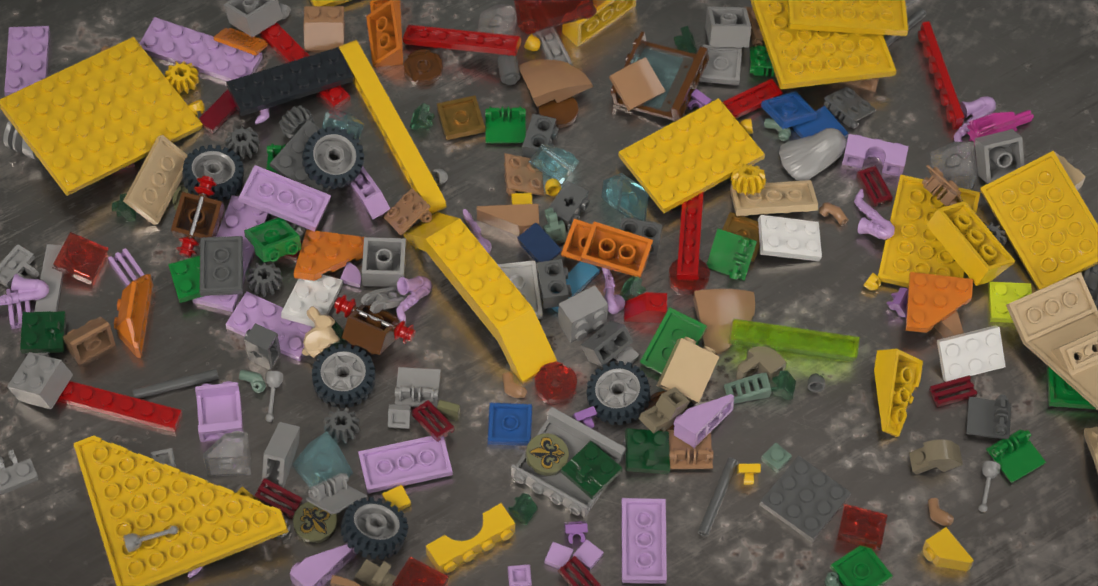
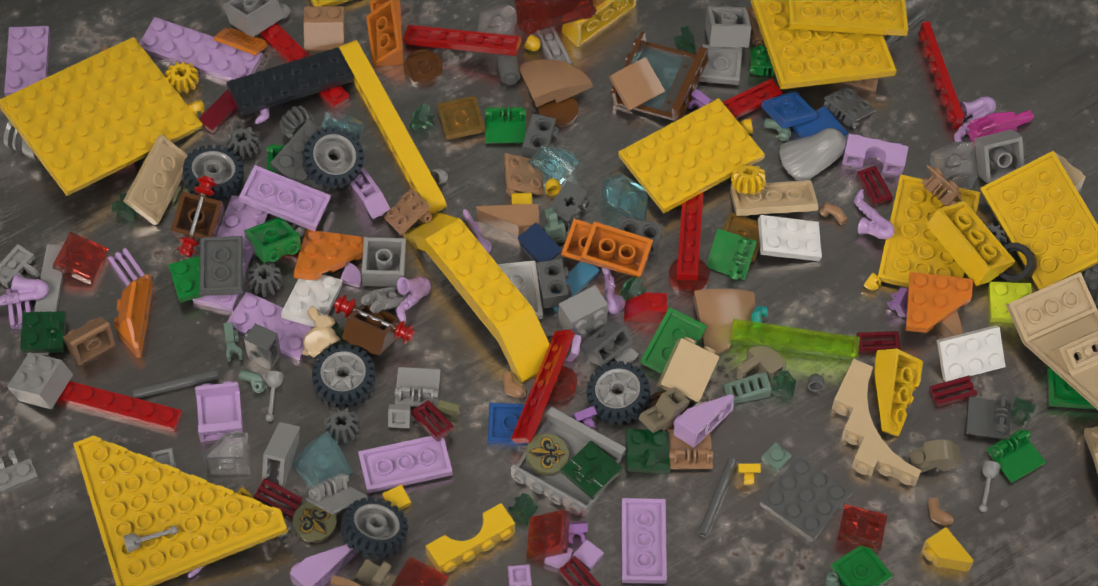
(231, 337): none -> sand green plate
(542, 386): none -> red plate
(548, 534): none -> clear red plate
(574, 349): none -> lavender tile
(759, 312): none -> teal arm
(860, 430): none -> tan arch
(871, 347): none -> dark red tile
(1023, 405): none -> clear green tile
(1029, 269): none -> black tyre

